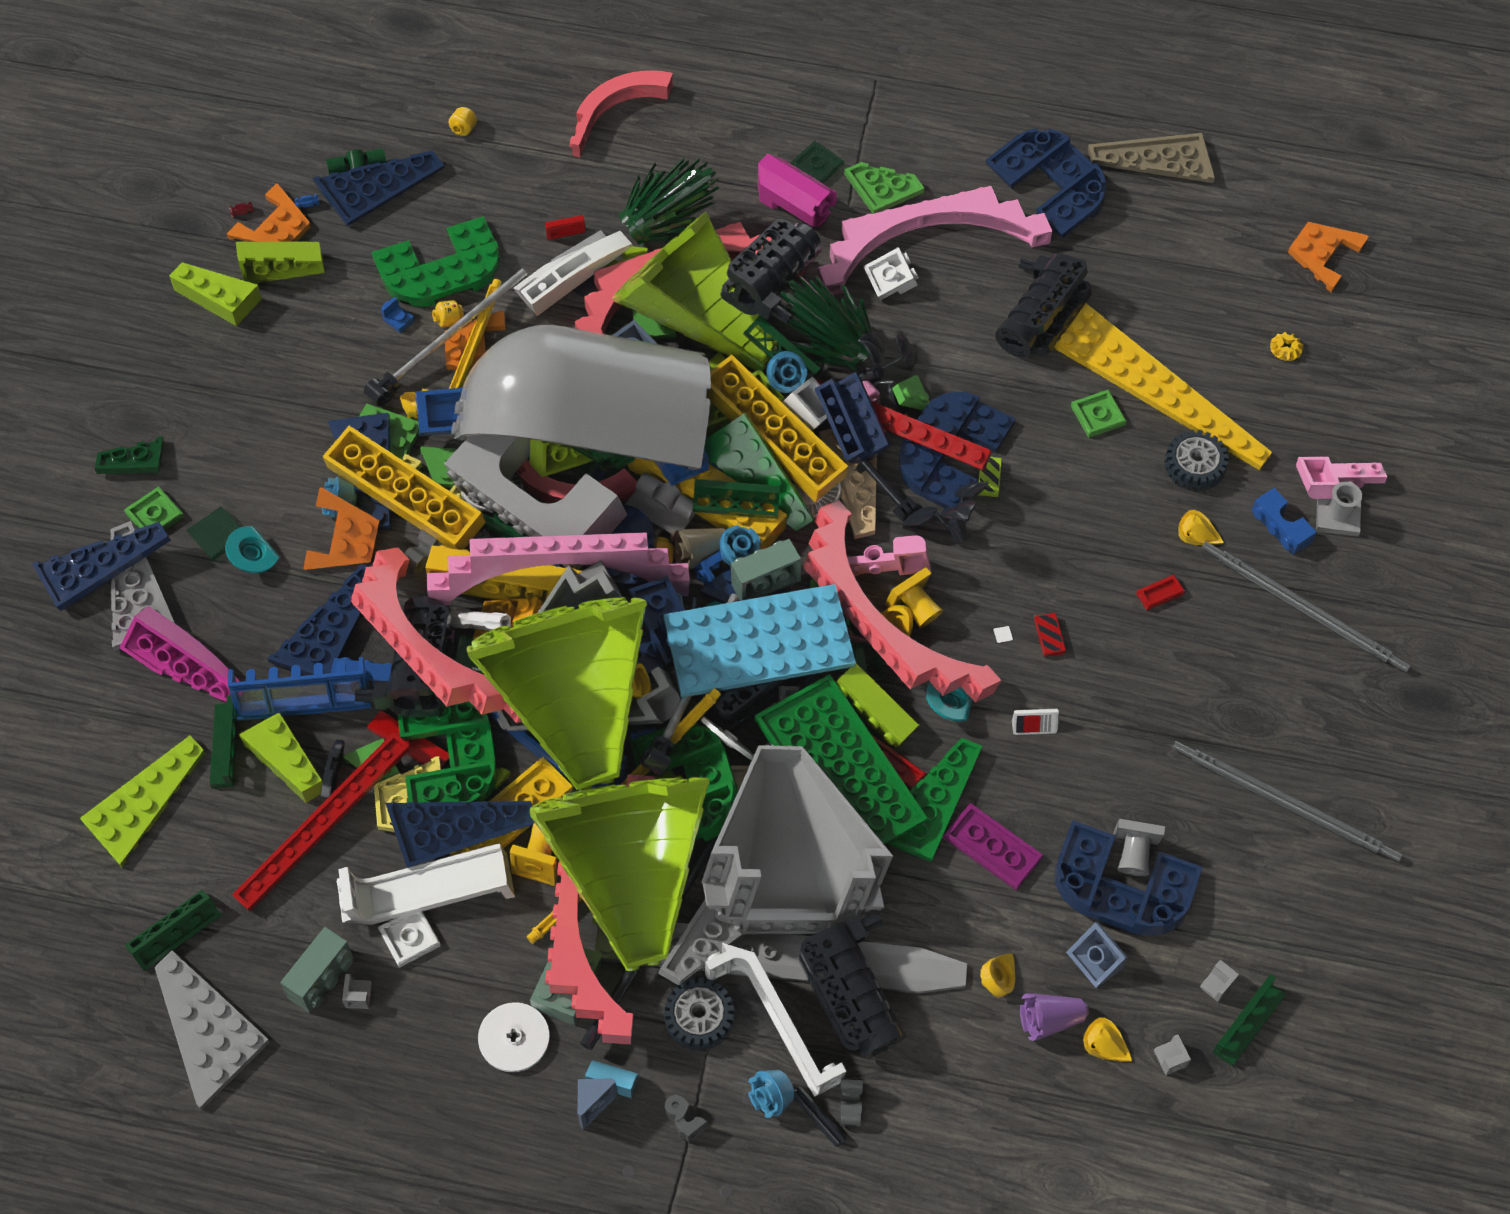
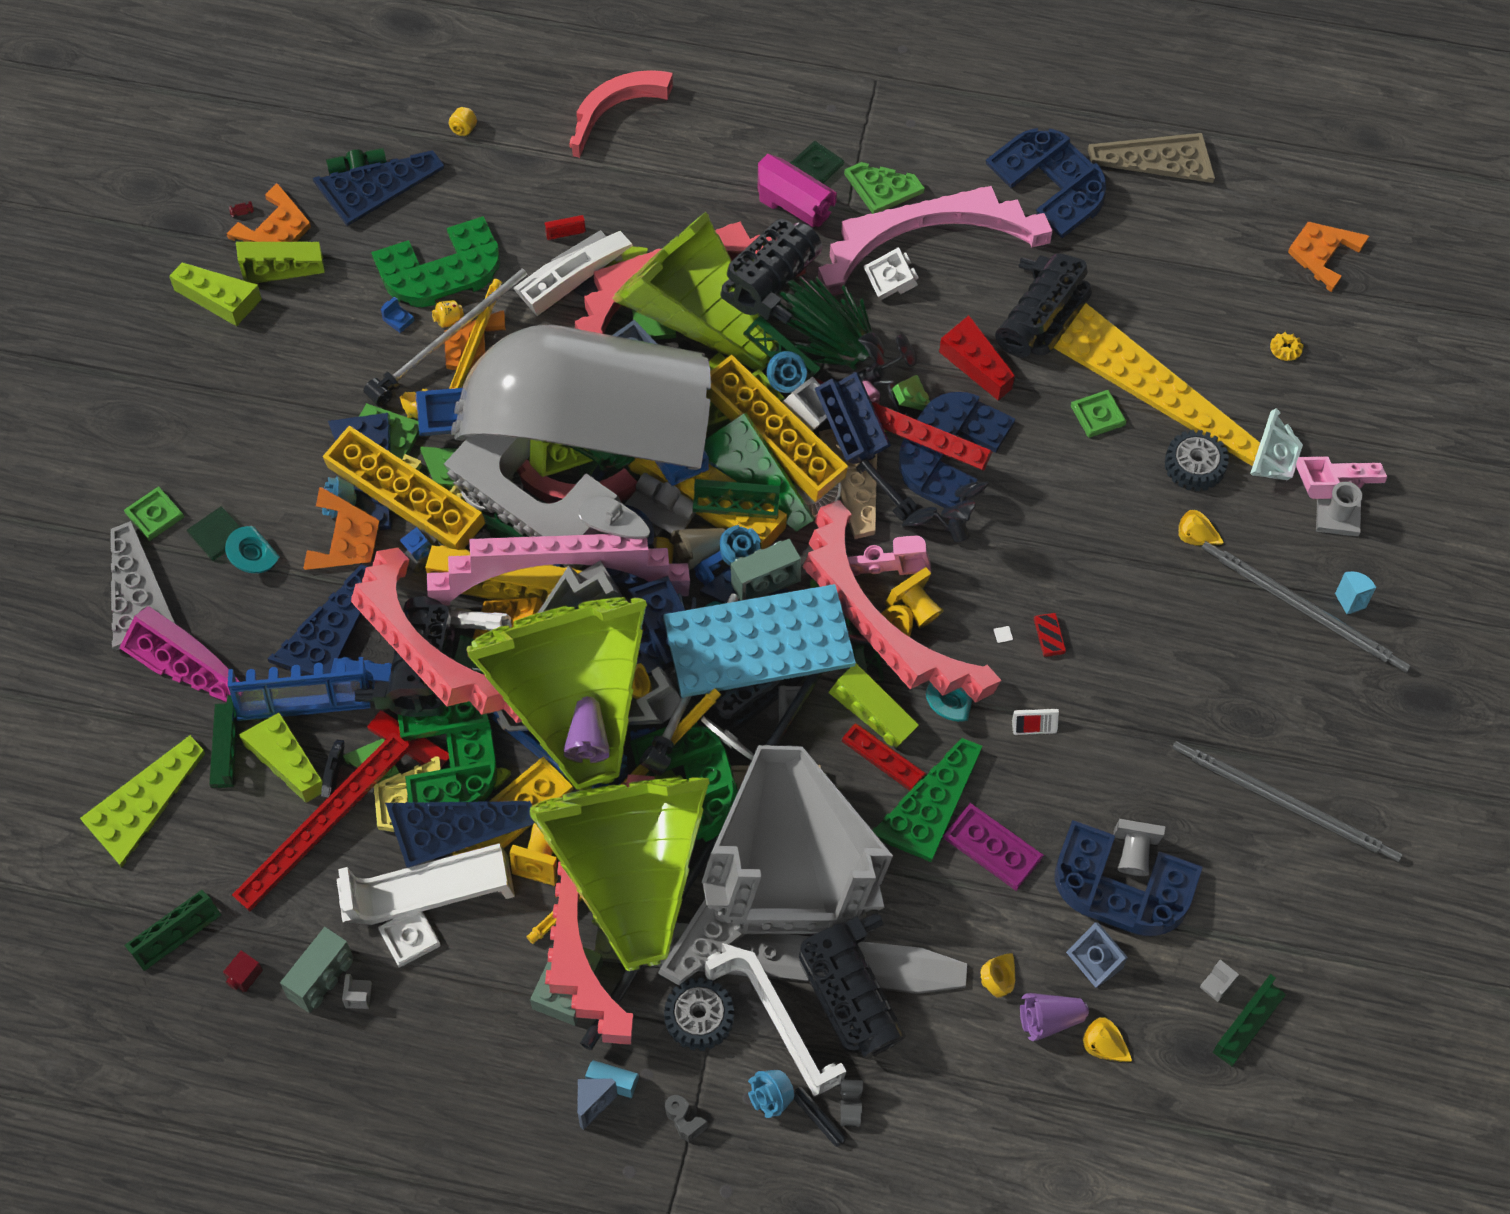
(92, 565): dark blue wing -> none
(136, 459): dark green wing -> none
(209, 1031): light grey wing -> none
(242, 972): none -> dark red brick
(307, 201): blue piece -> none
(416, 544): none -> blue bracket
(500, 1025): white piece -> none
(587, 733): none -> medium lavender cone
(612, 518): none -> light grey shield
(654, 212): dark green plant -> none
(846, 752): green plate -> none
(977, 358): none -> red wedge
(992, 475): lime tile -> none
(1160, 592): red tile -> none
(1172, 1055): light grey panel -> none
(1277, 450): none -> light aqua wing
(1292, 535): blue arch -> none
(1355, 591): none -> medium azure brick

